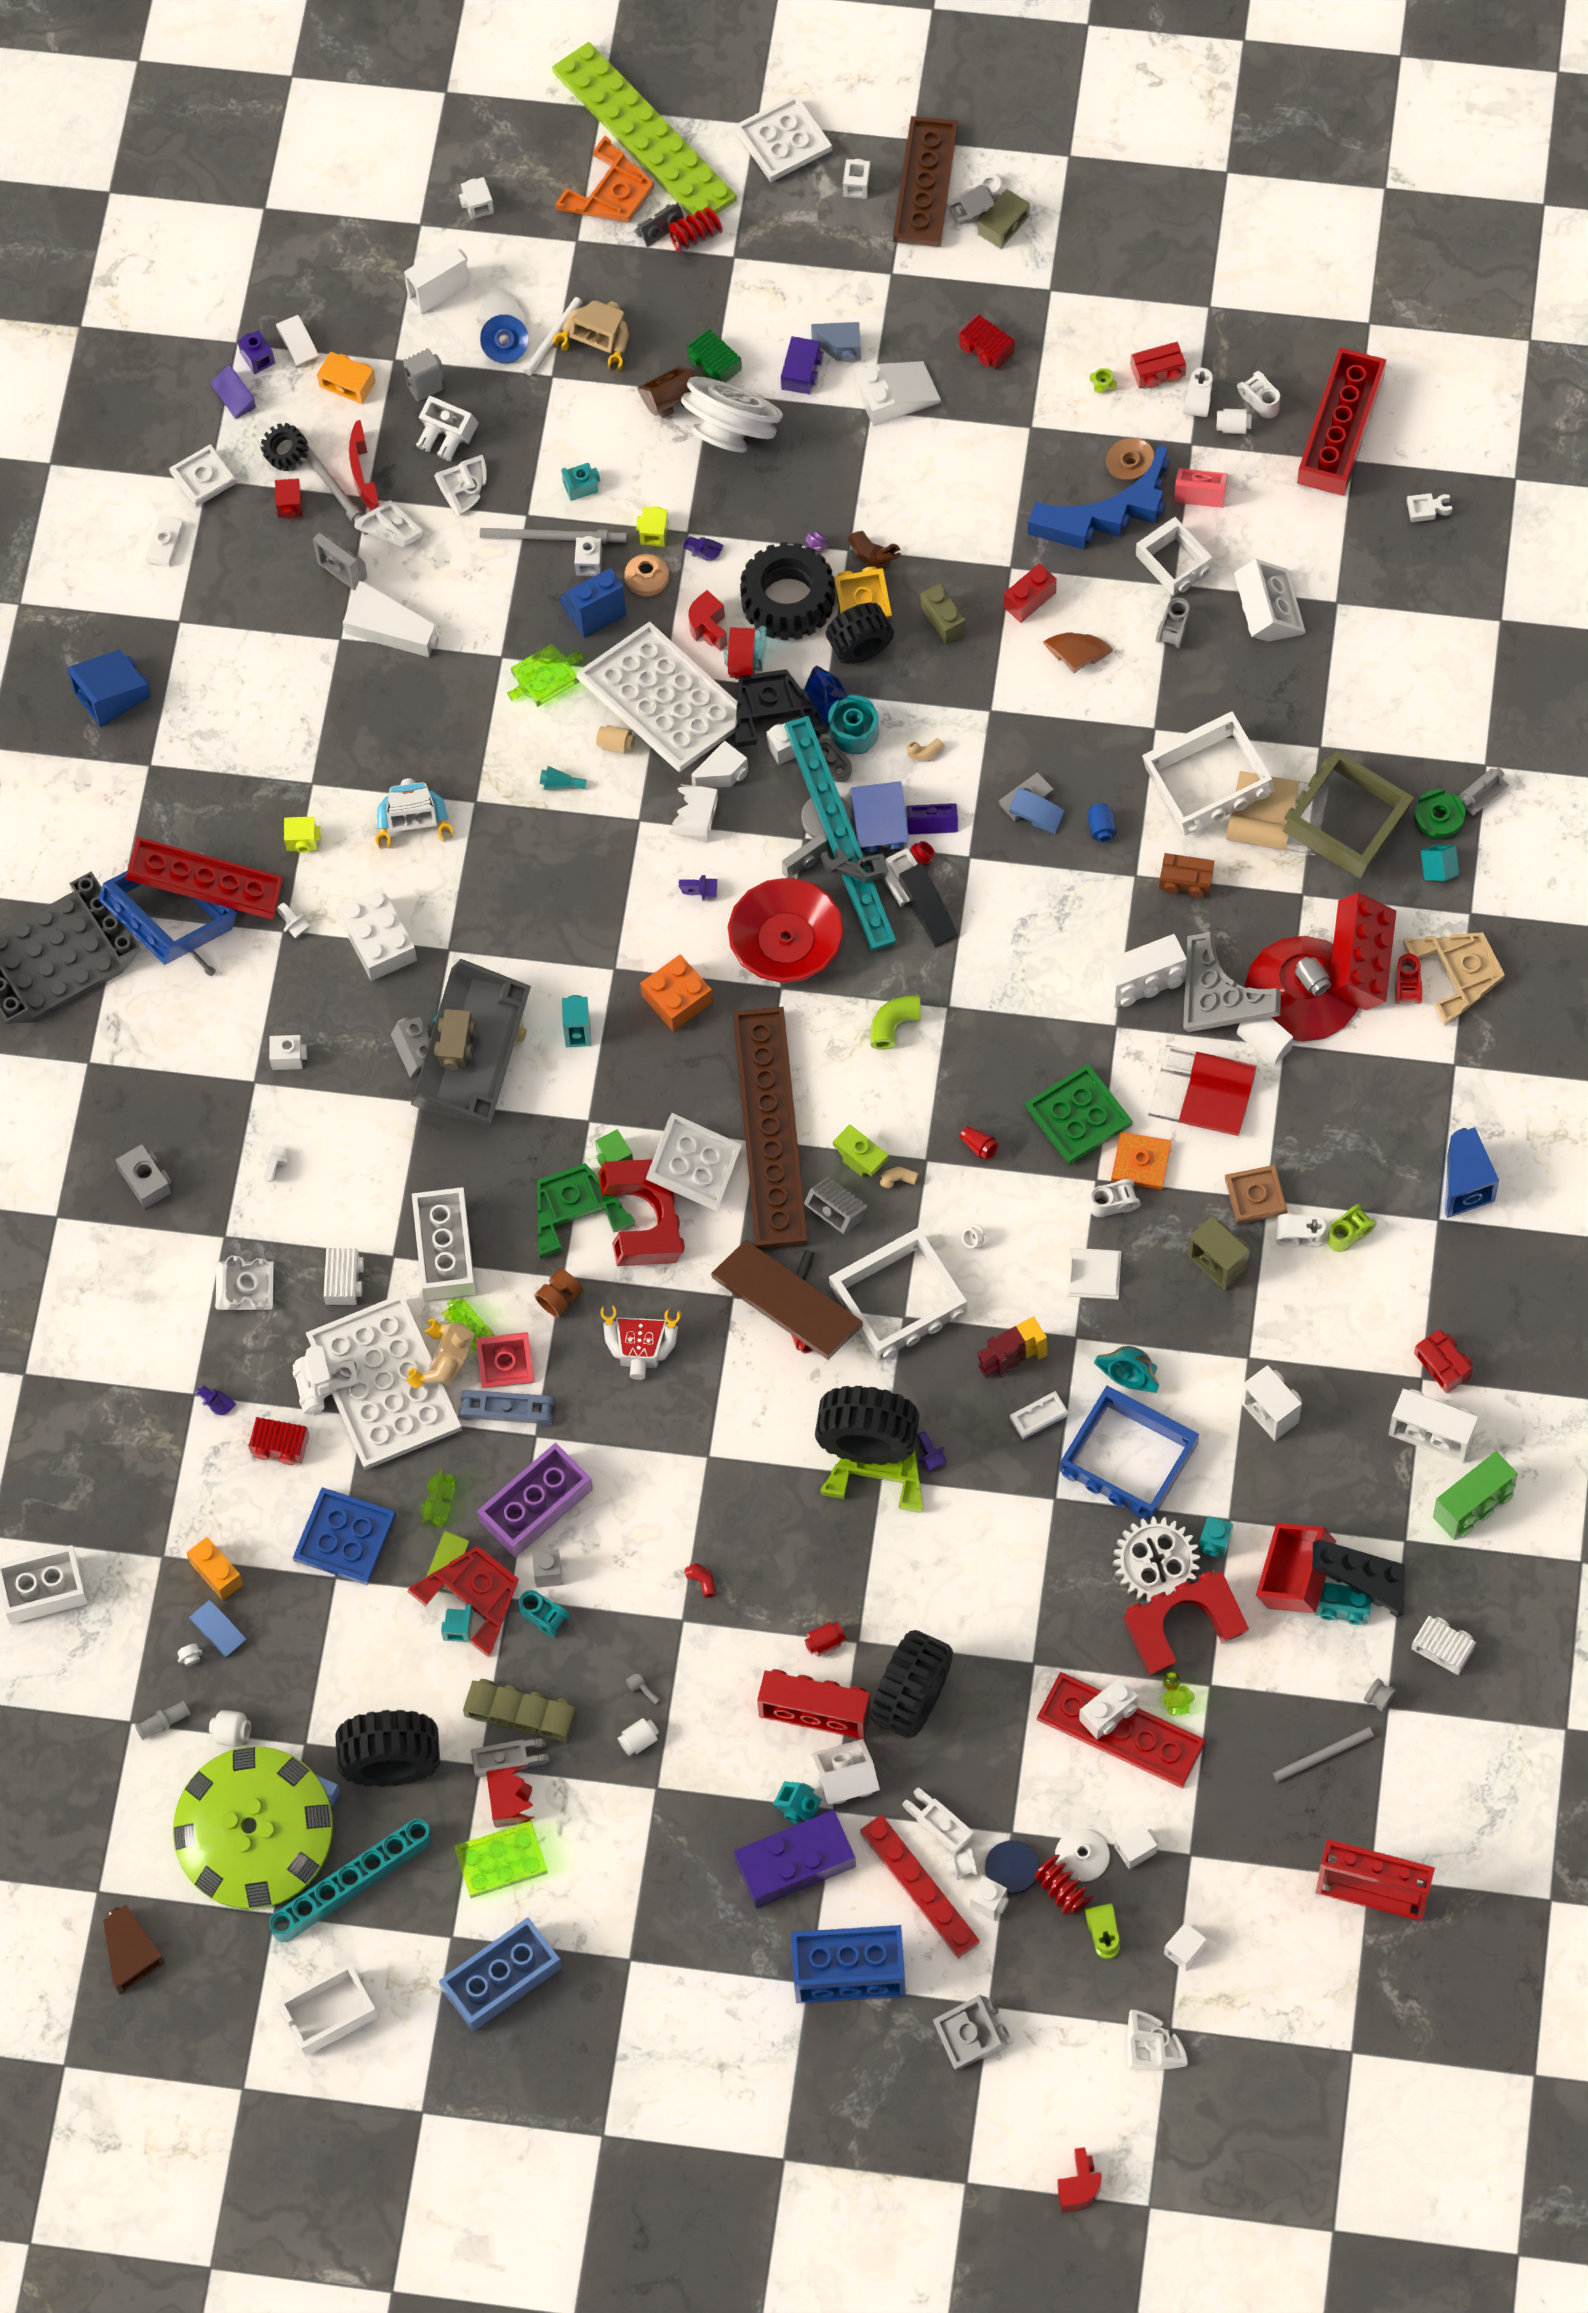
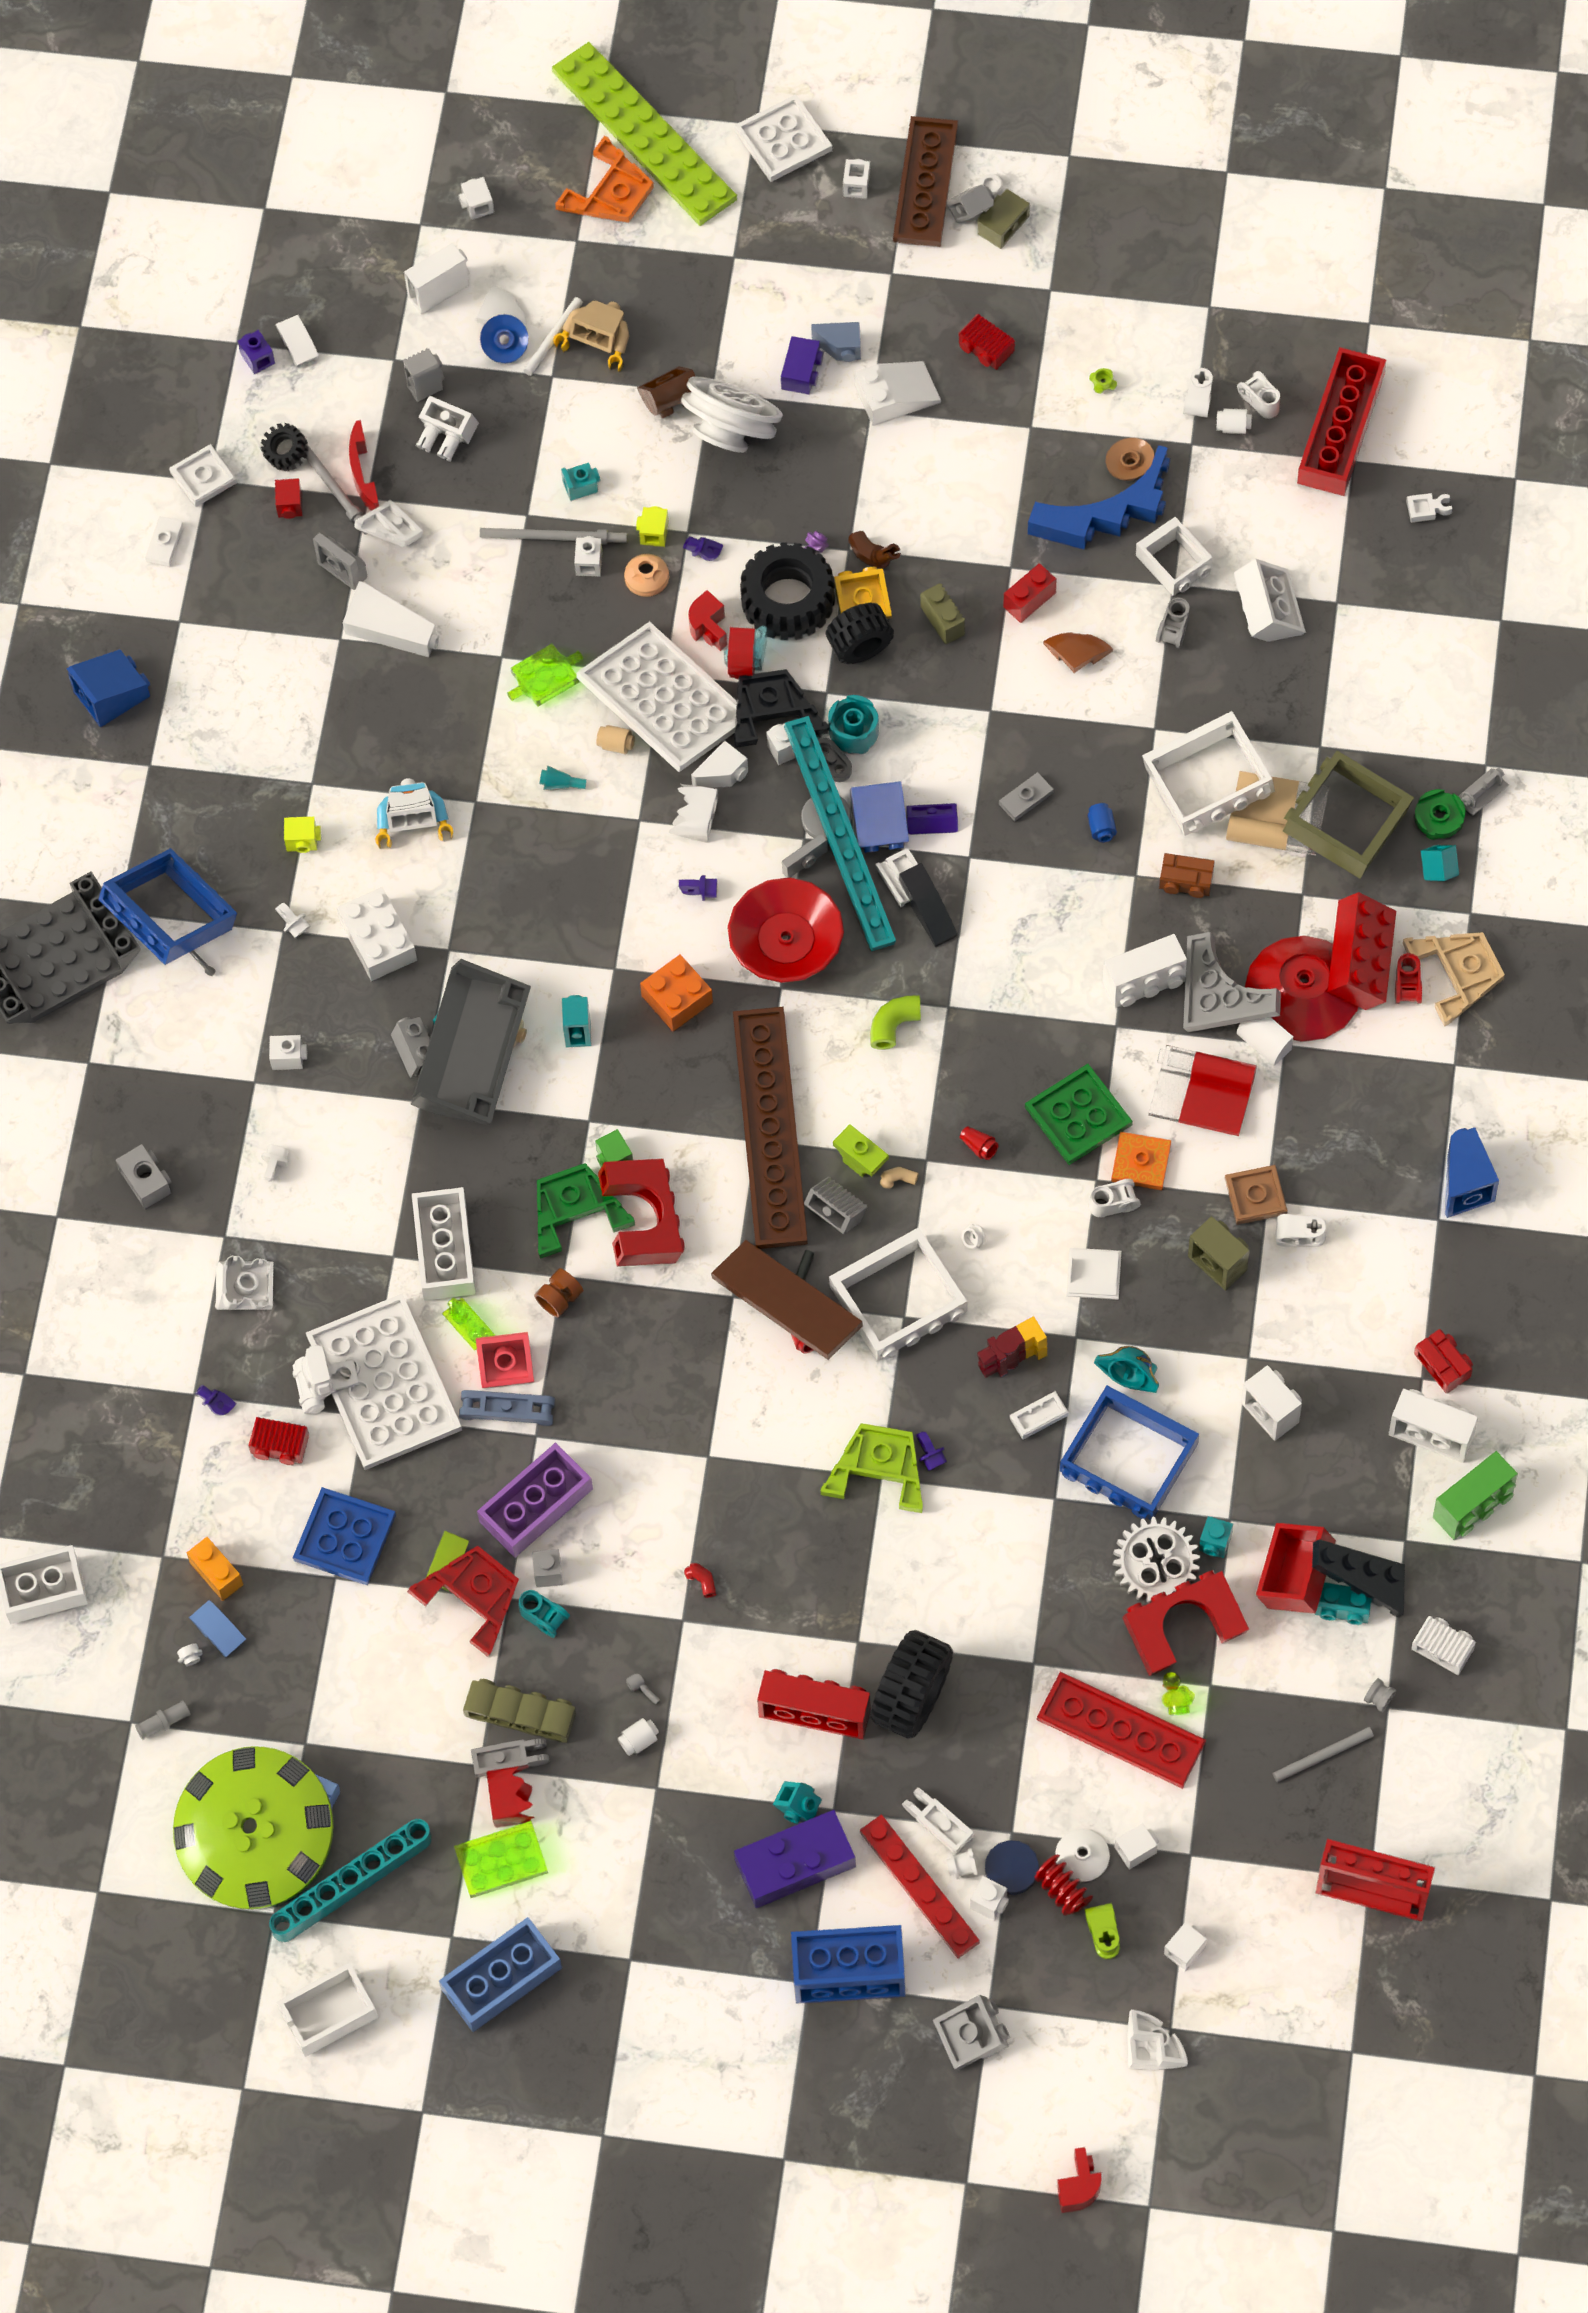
(129, 1949): reddish brown slope -> none
(204, 878): red tile -> none
(230, 1728): white head -> none
(233, 392): dark purple slope -> none
(342, 1276): white brick -> none
(346, 377): light orange brick -> none
(387, 1748): black tyre -> none
(434, 1508): clear neon green hinge -> none
(448, 1356): tan torso -> none
(455, 1039): dark tan brick -> none
(457, 1624): teal panel -> none
(463, 483): white brick -> none
(595, 602): blue slope -> none
(640, 1341): torso -> none
(658, 227): dark grey hinge -> none
(693, 1161): white plate -> none
(694, 226): red piece -> none
(714, 357): green brick -> none
(824, 691): clear blue slope -> none
(825, 1638): red brick -> none
(844, 866): dark grey piece -> none
(845, 1772): white slope -> none
(867, 1425): black tyre -> none
(919, 752): tan arm -> none
(923, 852): red plate -> none
(1036, 809): medium blue slope -> none
(1108, 1708): white brick -> none
(1158, 365): red brick -> none
(1200, 487): coral slope -> none
(1312, 976): light grey brick -> none
(1353, 1225): lime piece -> none

